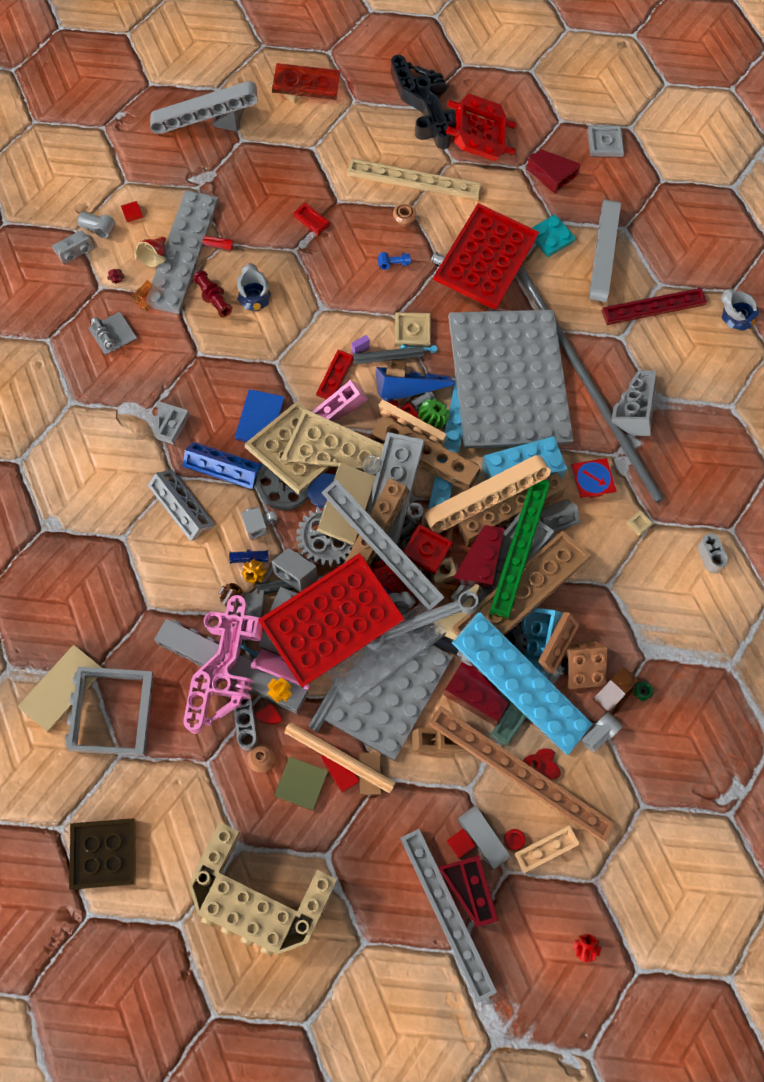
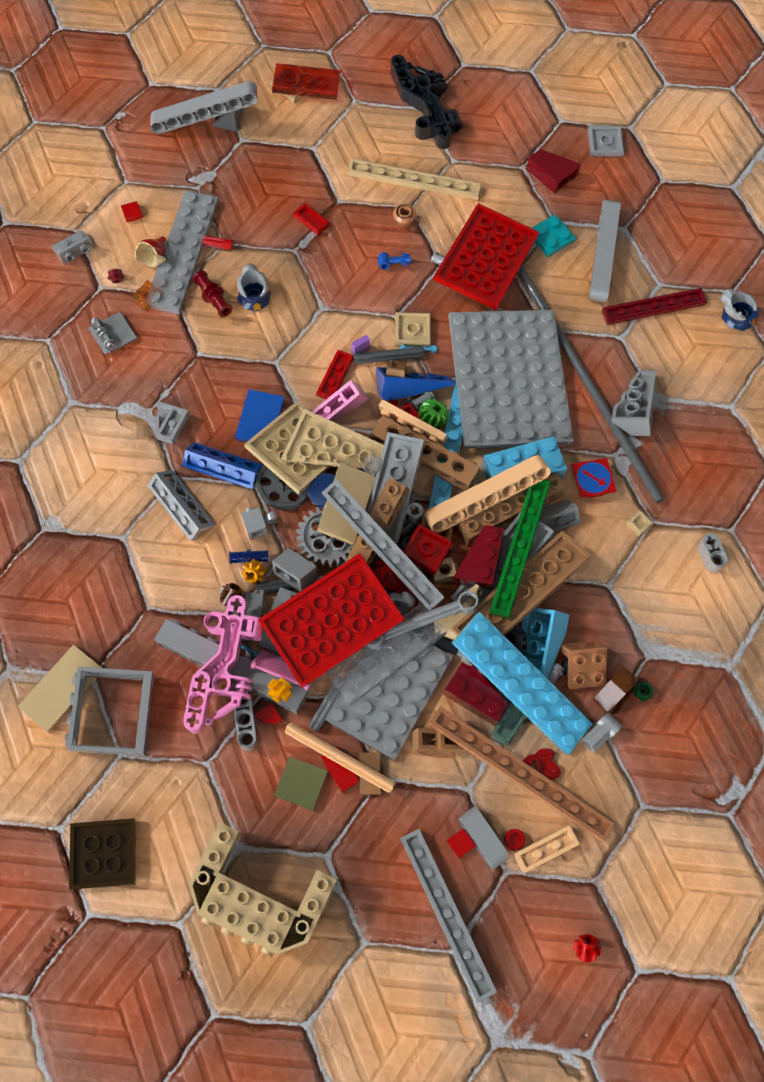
(100, 225): light grey piece -> none
(266, 761): nougat cone -> none
(472, 889): dark red wedge -> none
(491, 140): red piece -> none
(558, 643): nougat plate -> none

